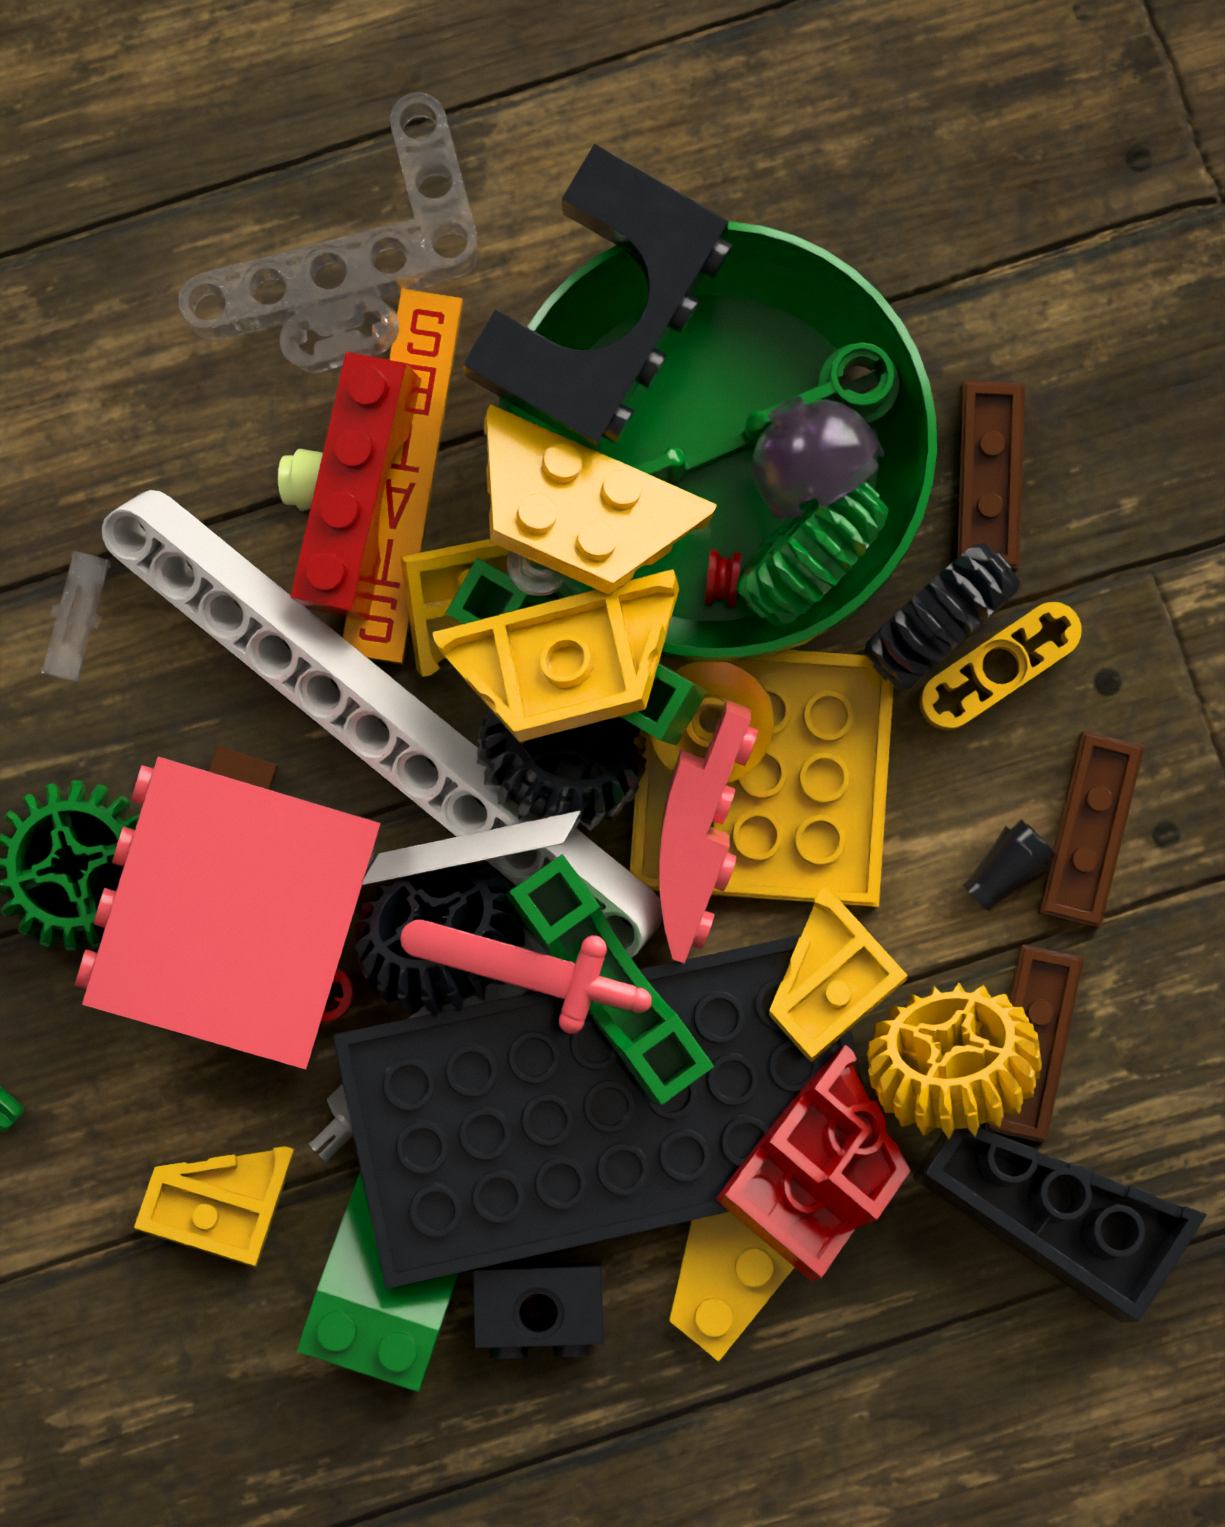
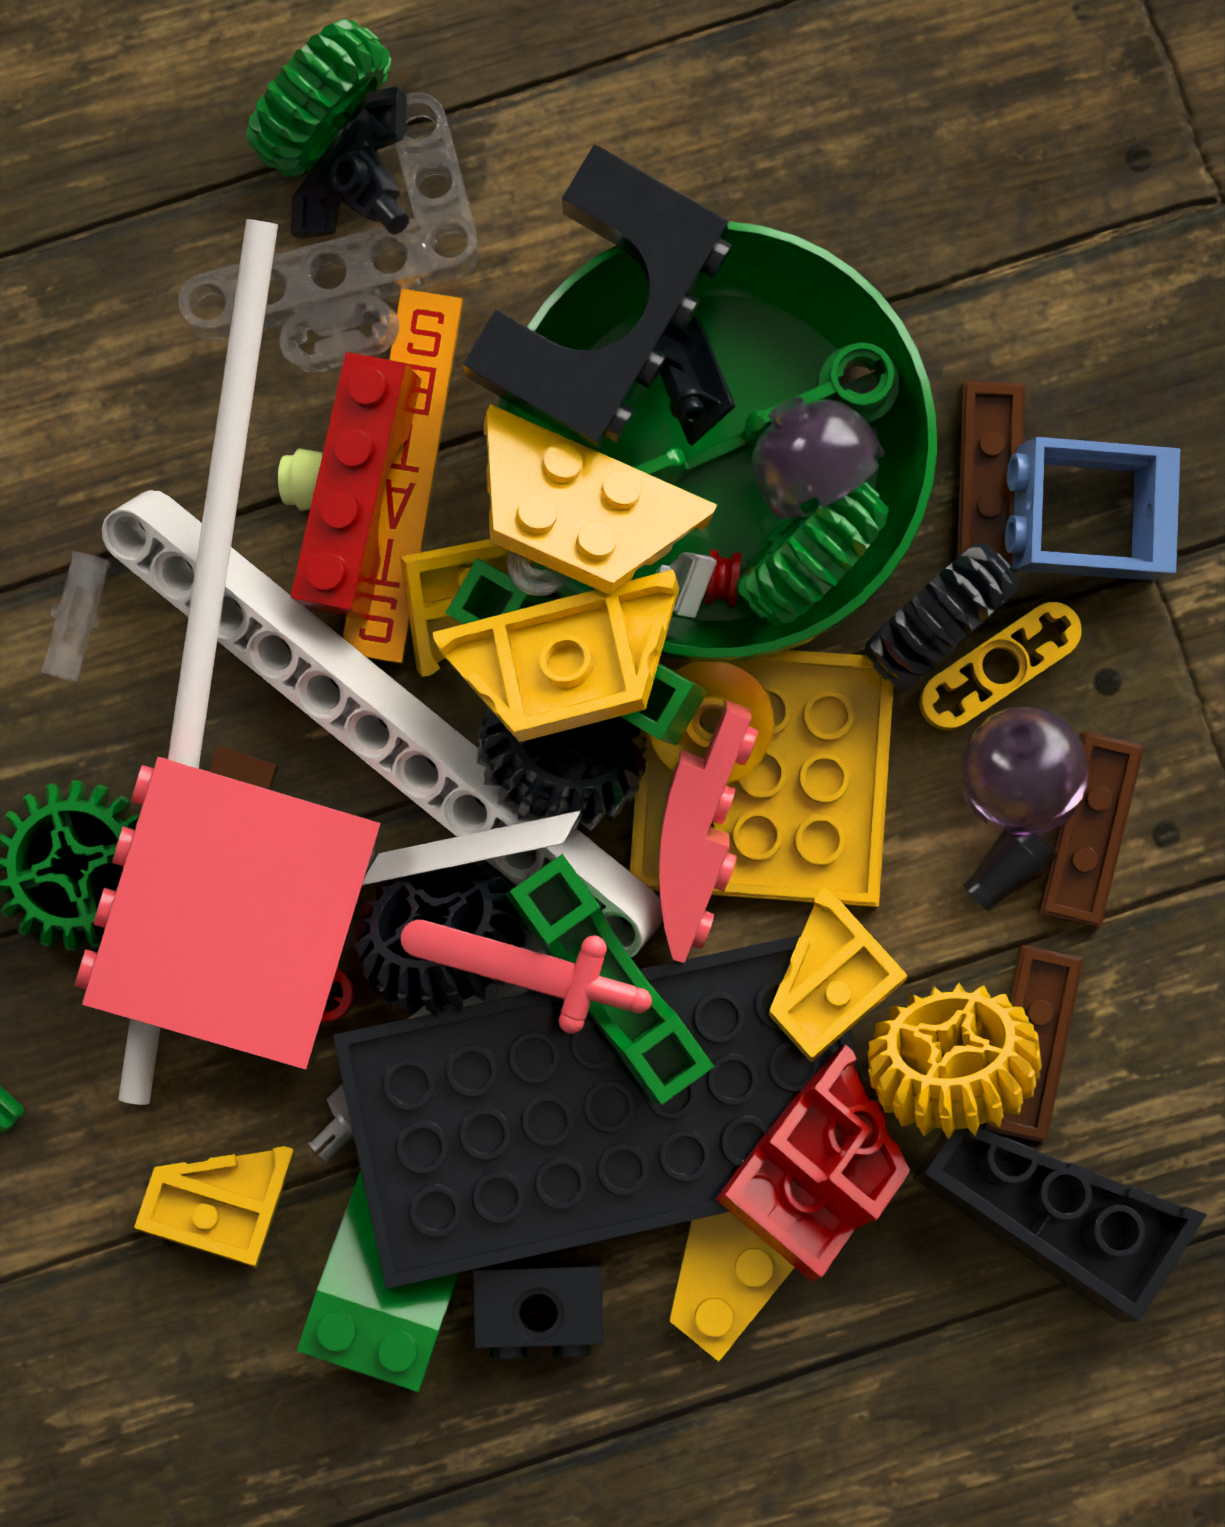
(212, 564): none -> white piece
(316, 96): none -> green gear
(354, 171): none -> black piece
(693, 576): none -> white tile
(694, 381): none -> black hinge
(1024, 770): none -> cylinder
(1154, 507): none -> medium blue window

